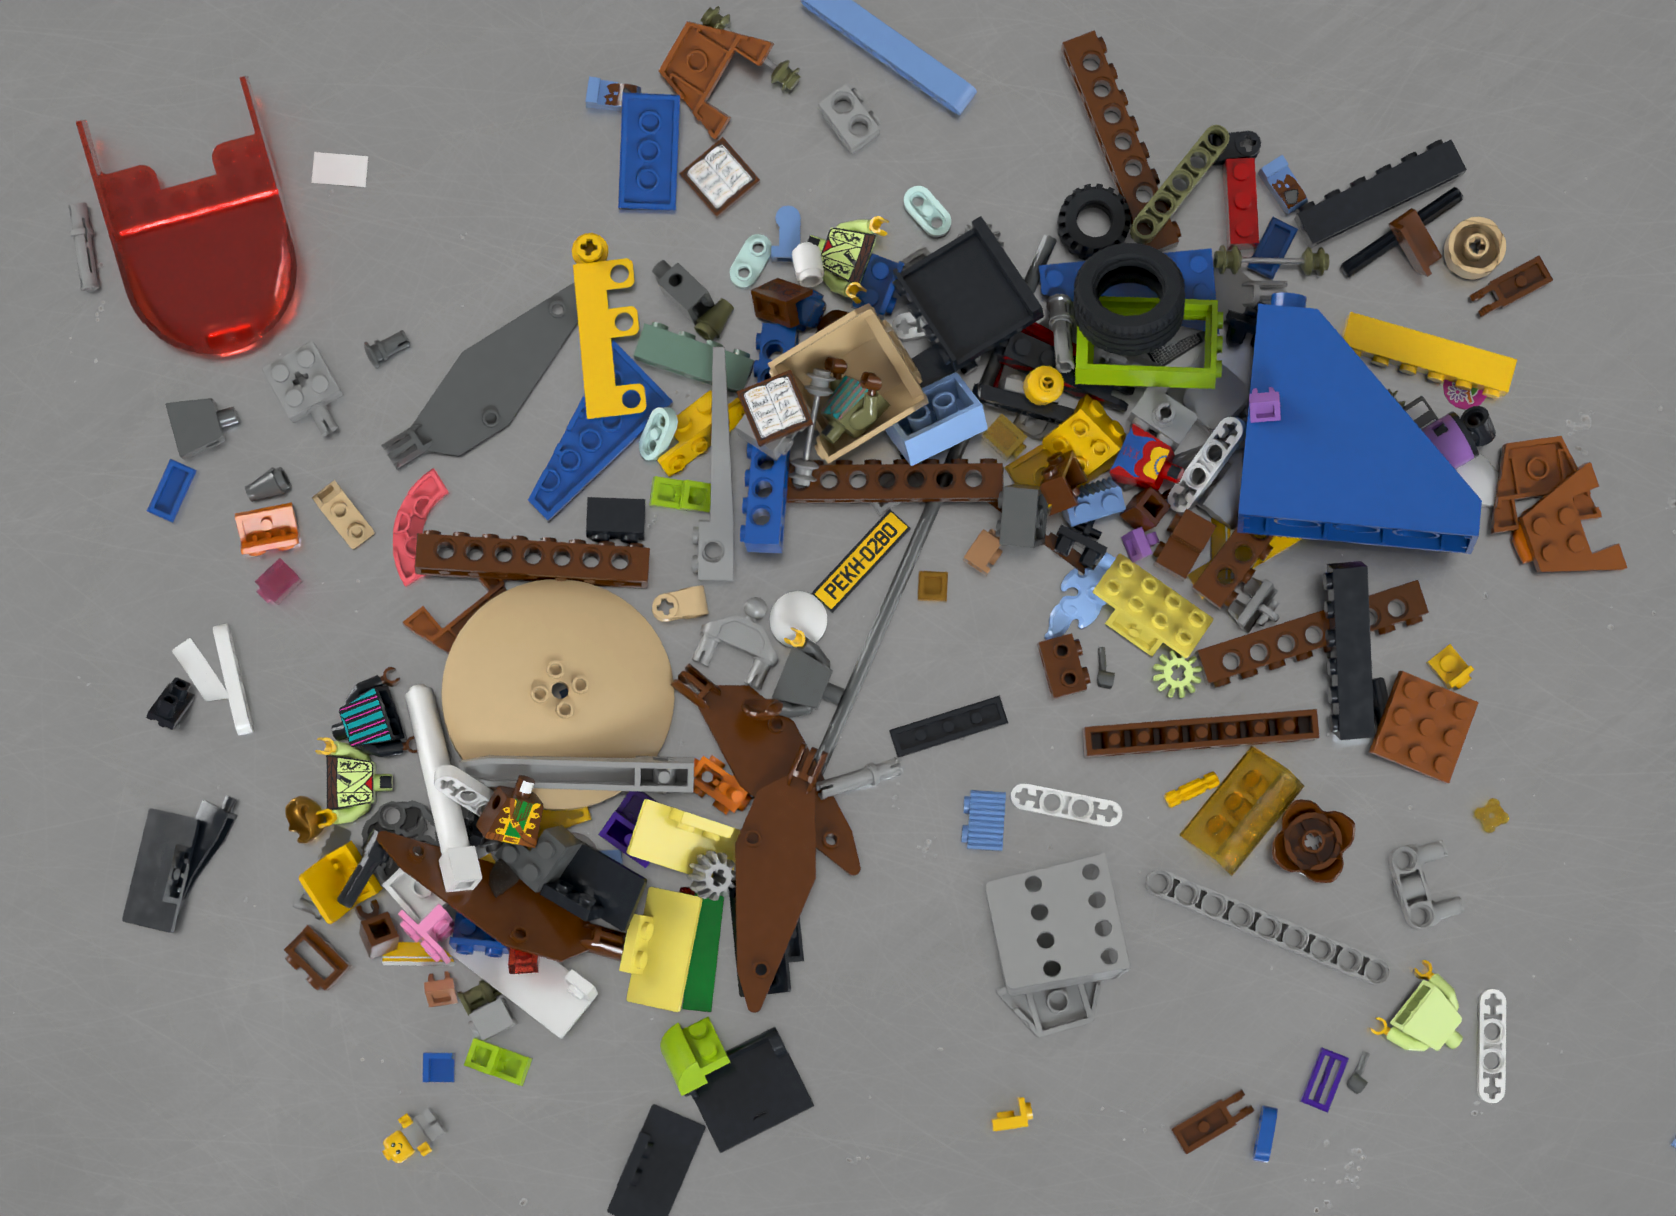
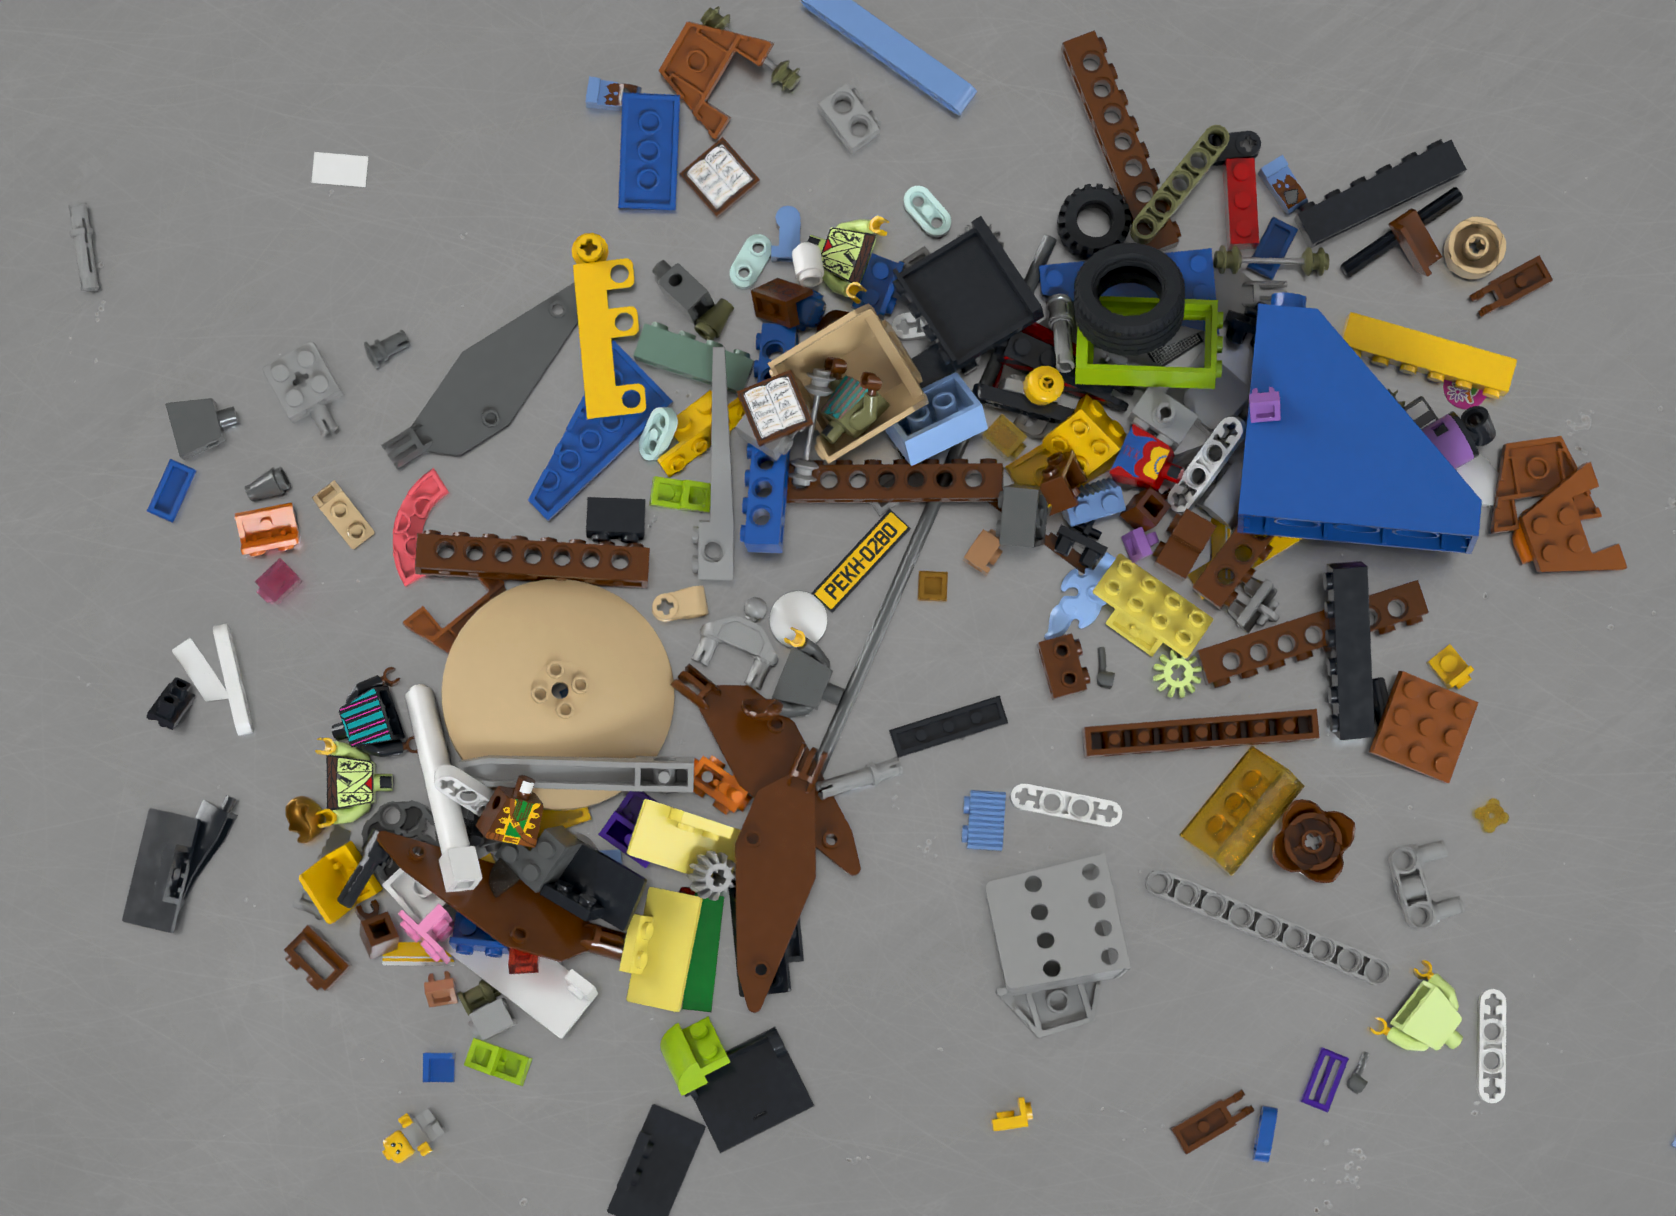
(207, 257): clear red windscreen -> none
(1191, 789): yellow axle -> none

